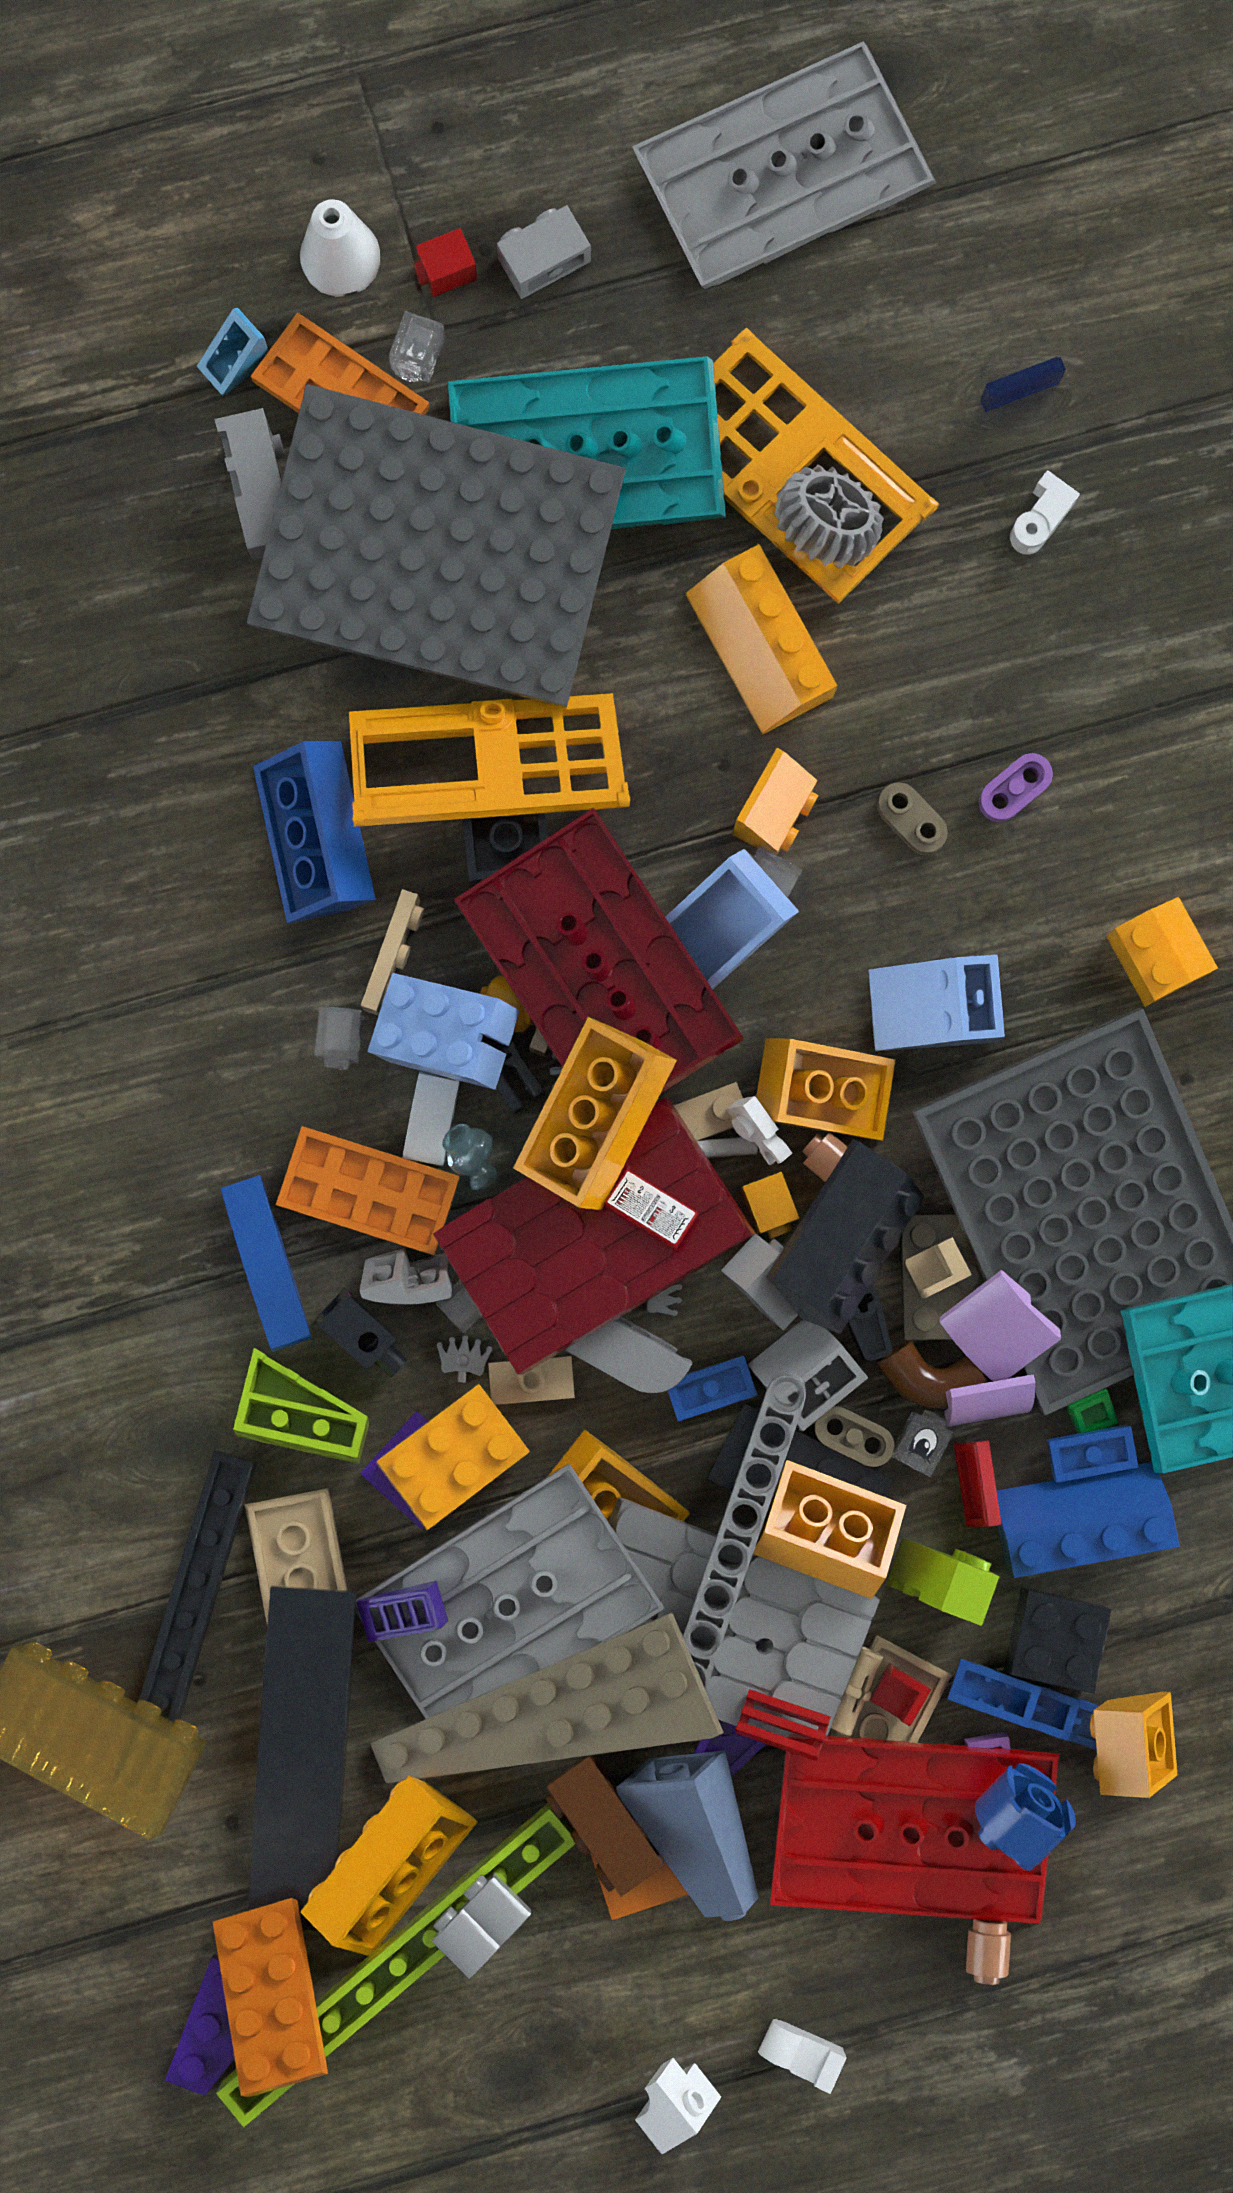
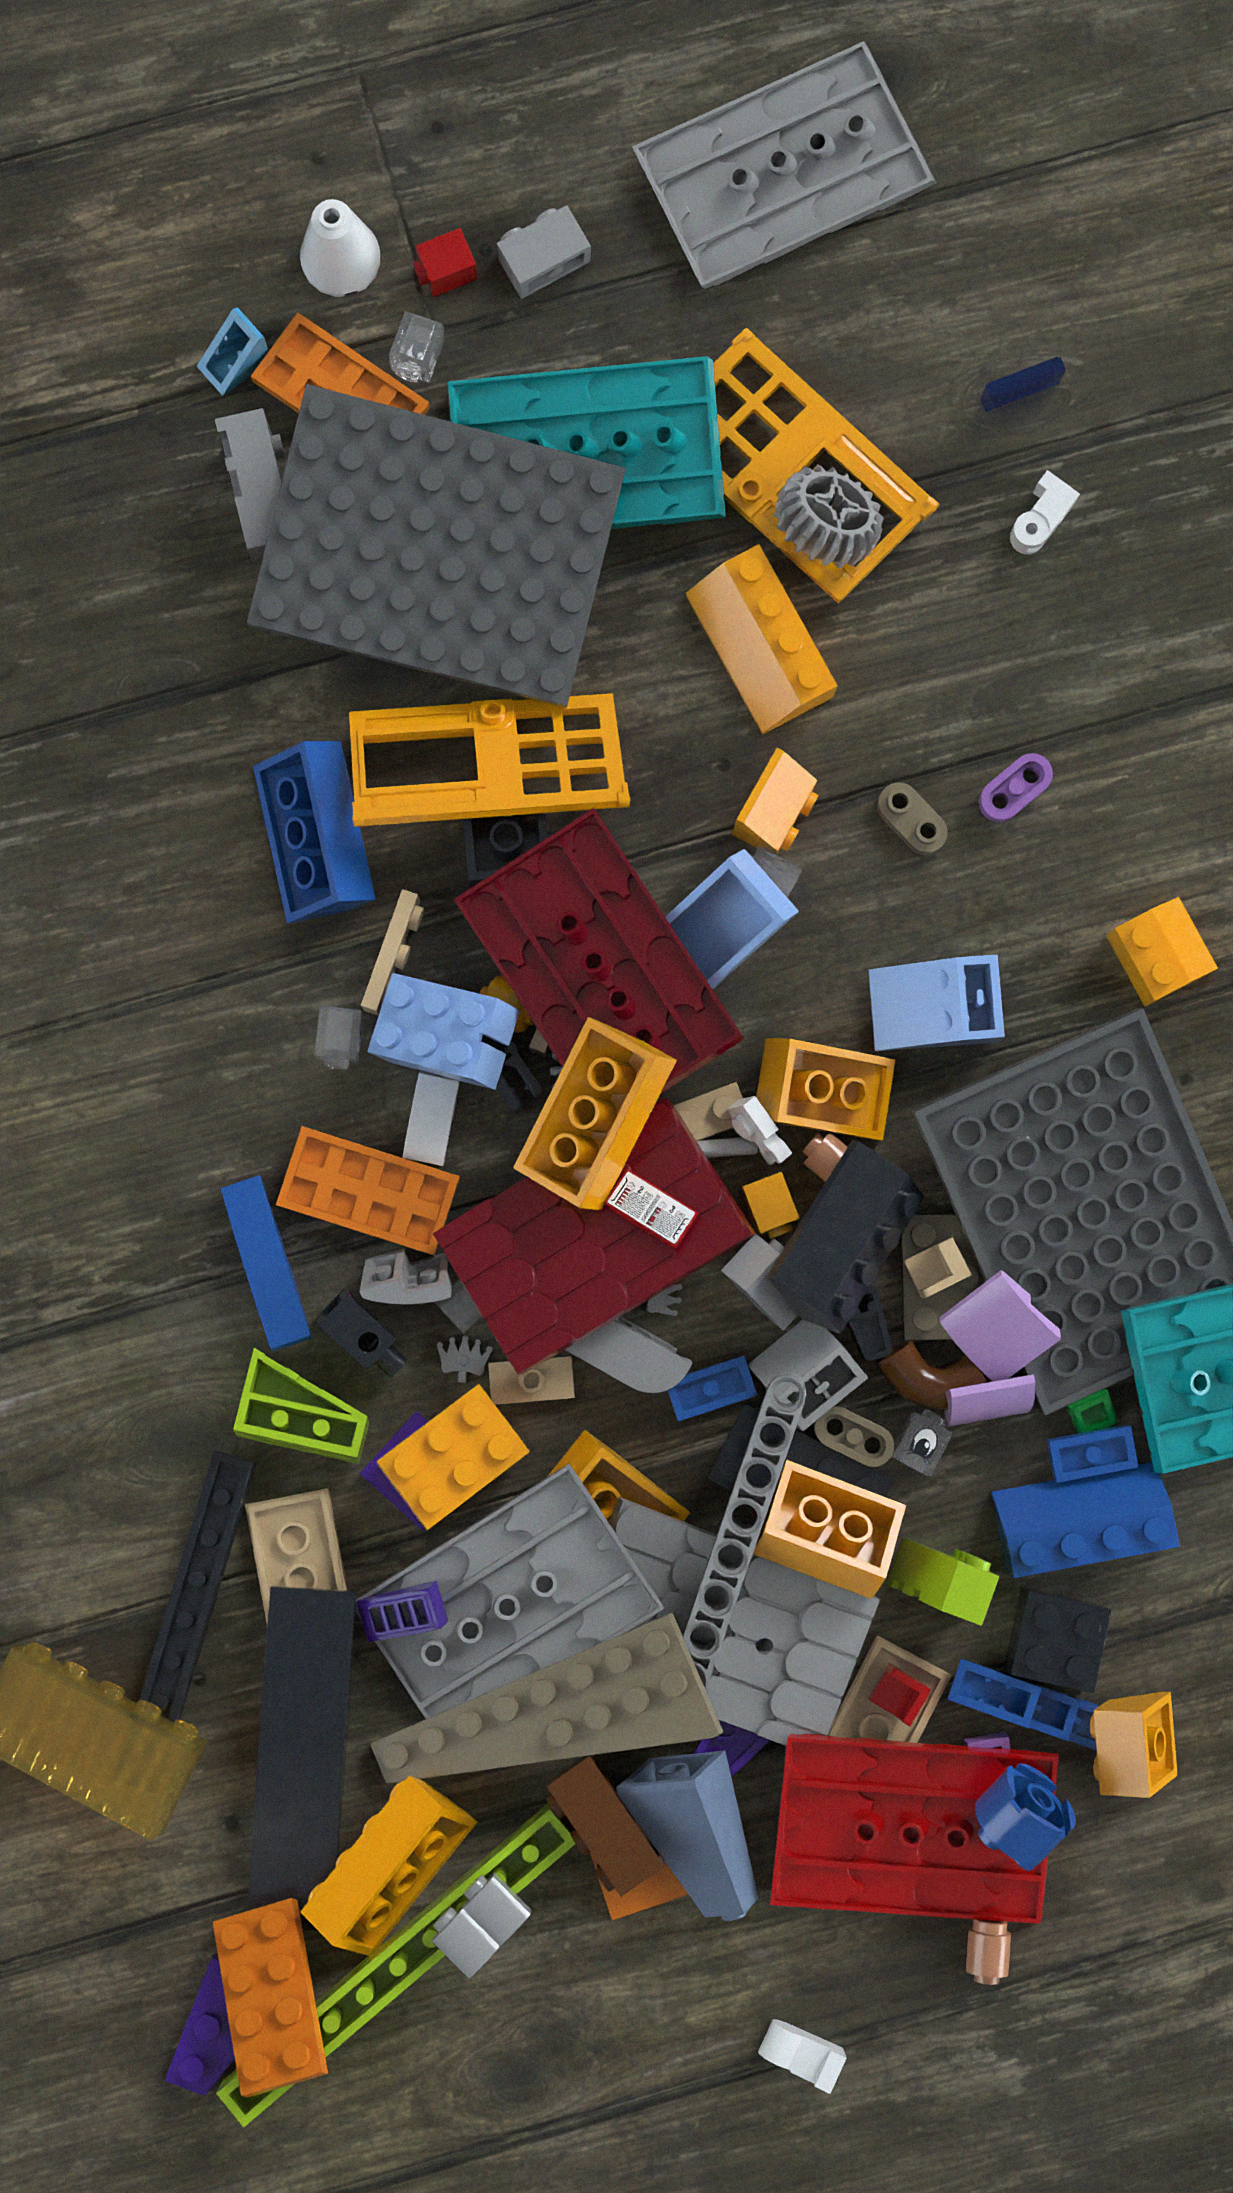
(468, 1153): clear light blue animal -> none
(676, 2105): white brick -> none
(789, 1709): red tile -> none
(857, 1691): tan pin -> none
(977, 1484): red tile -> none

